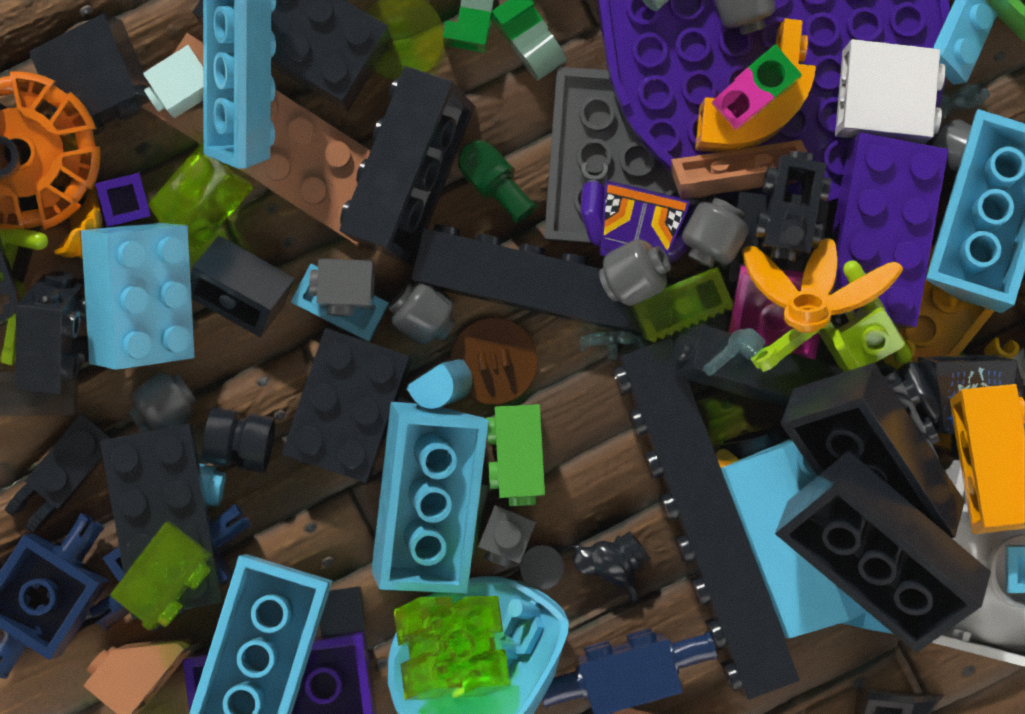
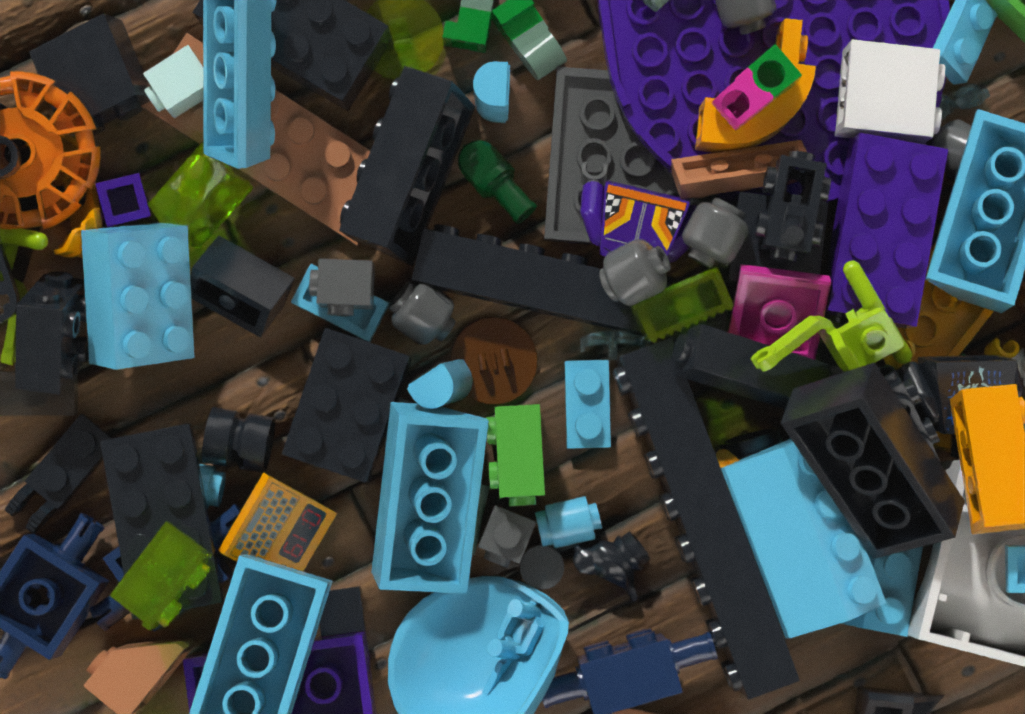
(161, 403): dark grey head -> none
(278, 525): none -> tile
(451, 647): clear neon green brick -> none
(492, 91): none -> medium azure brick
(568, 522): none -> medium azure brick
(587, 404): none -> medium azure plate
(743, 341): clear light blue hand -> none
(813, 305): light orange plant -> none
(883, 552): black brick -> none

